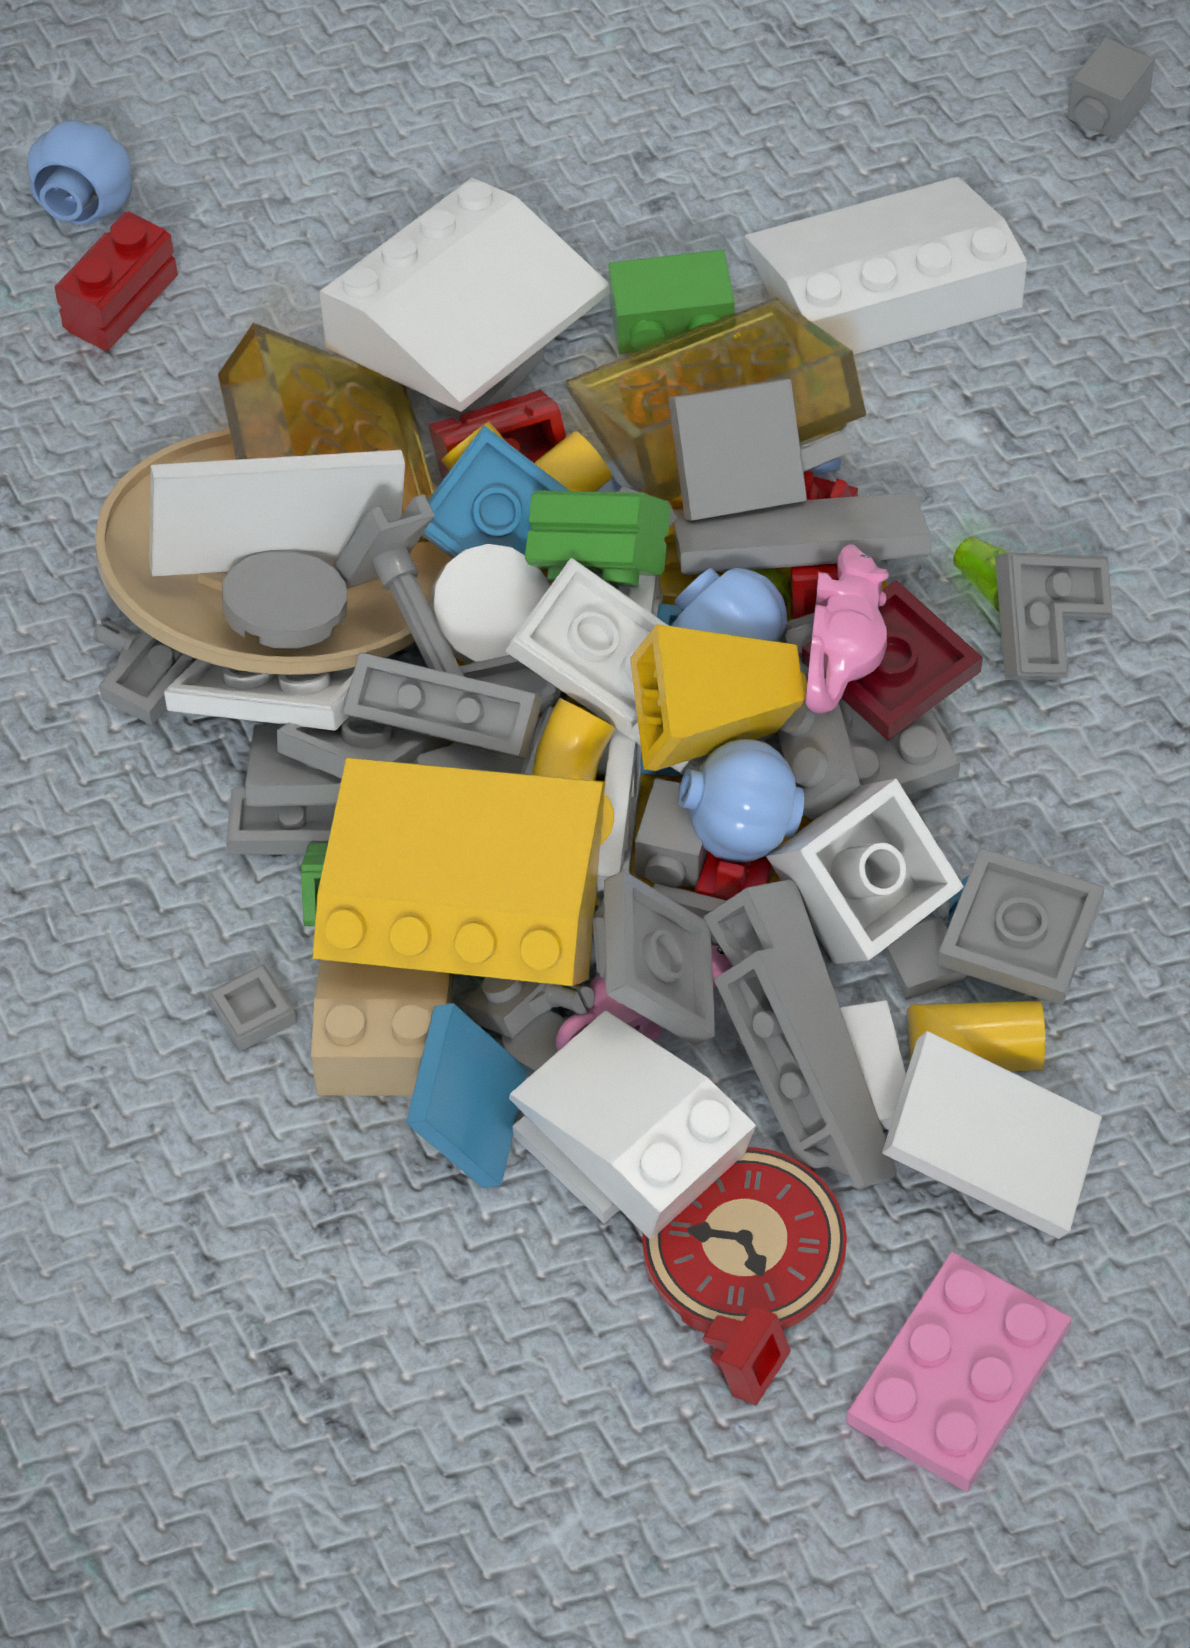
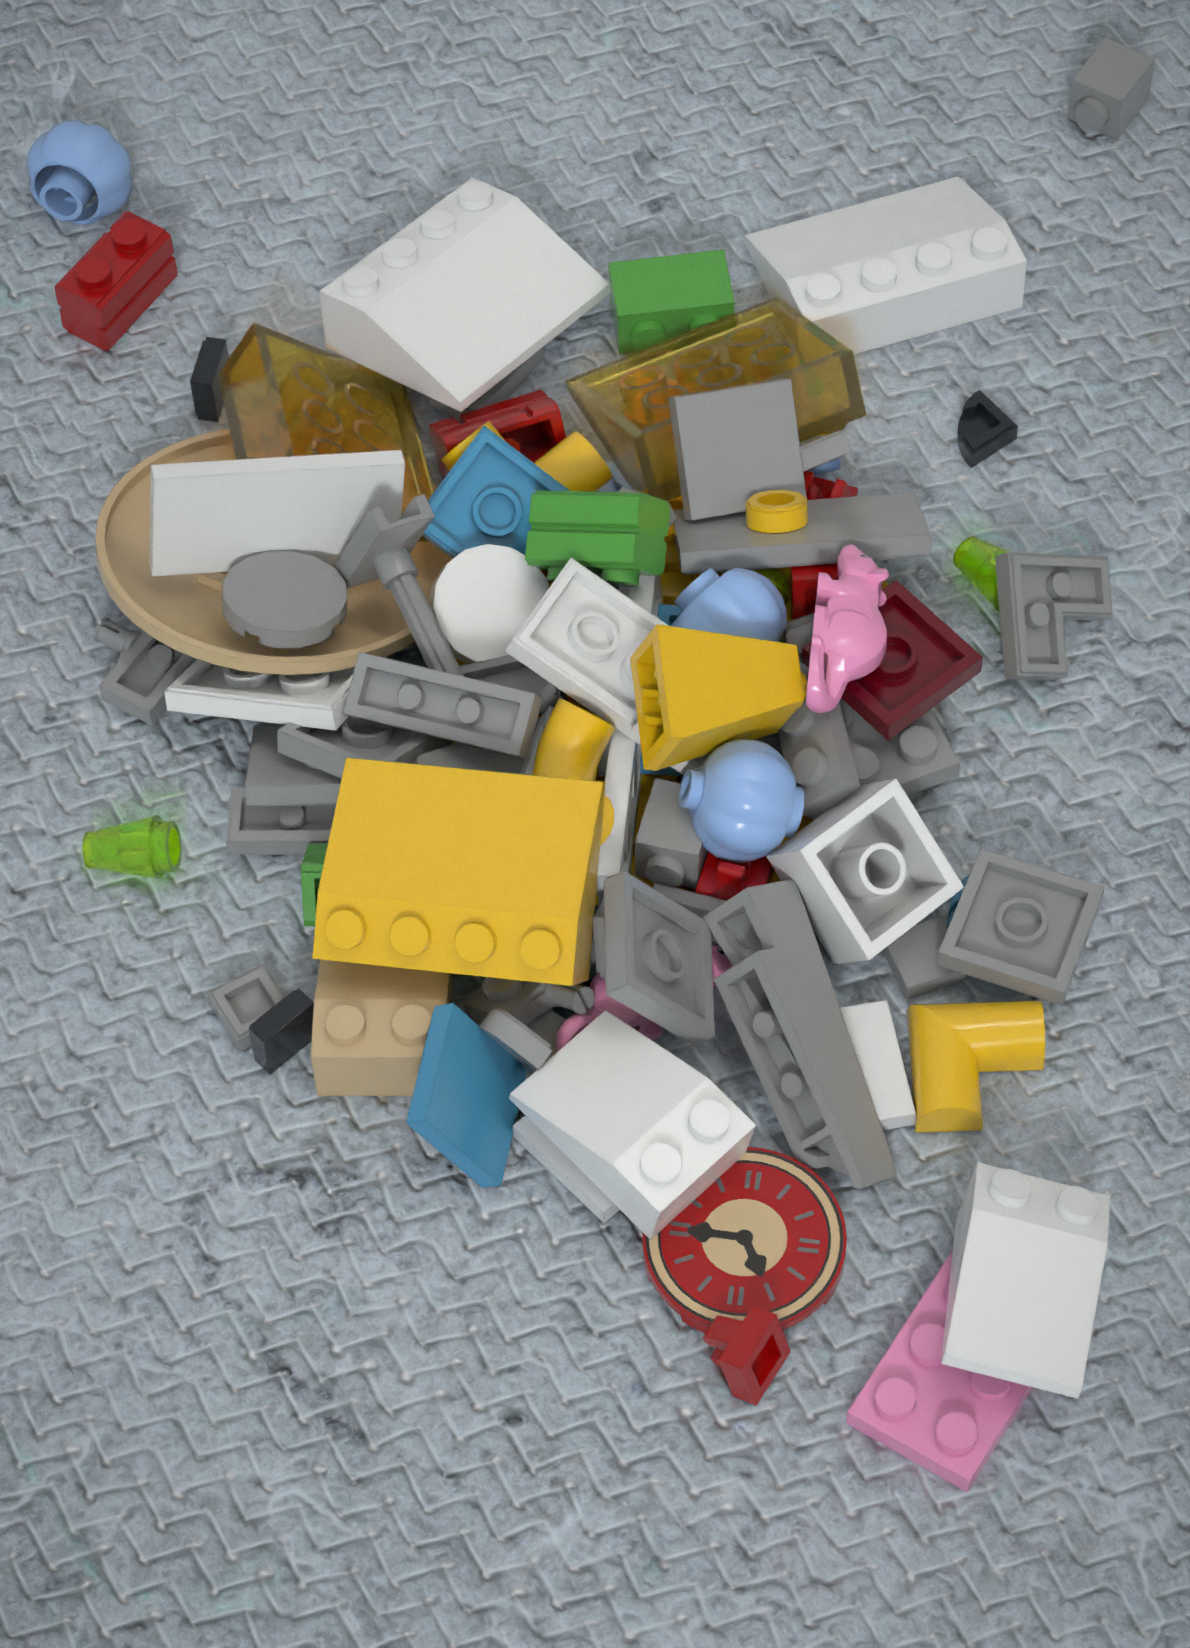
(136, 847): none -> clear neon green cone
(205, 381): none -> black tile
(282, 1031): none -> black tile
(516, 1038): none -> light grey tile
(776, 511): none -> yellow tile
(983, 429): none -> black tile
(992, 1135): white tile -> none
(1025, 1279): none -> white slope

